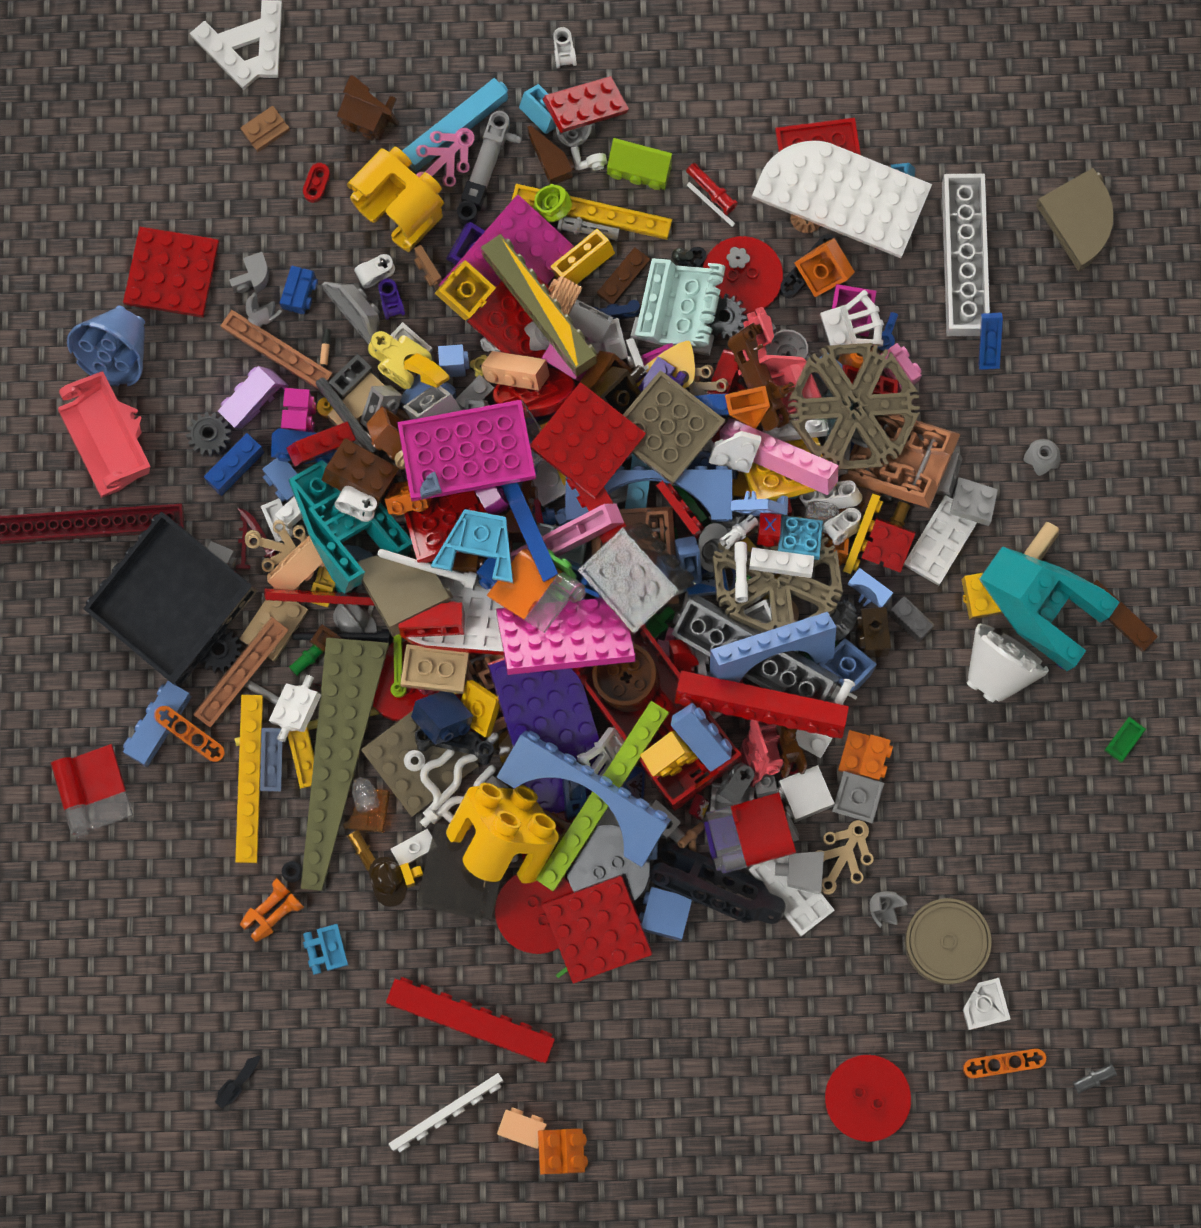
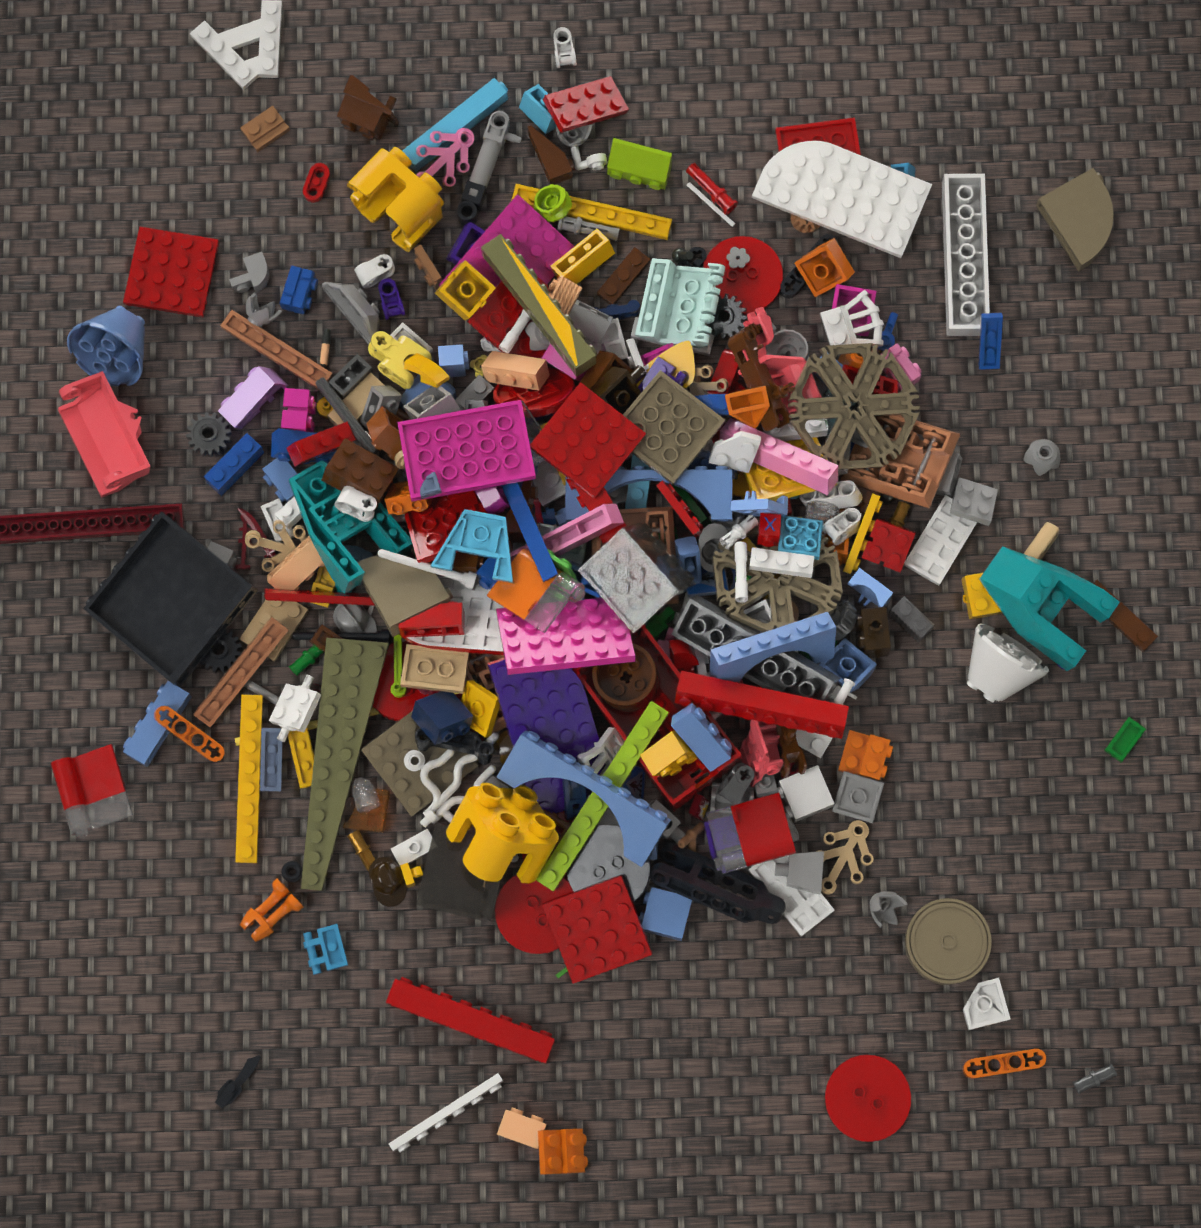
(513, 335): none -> white piece

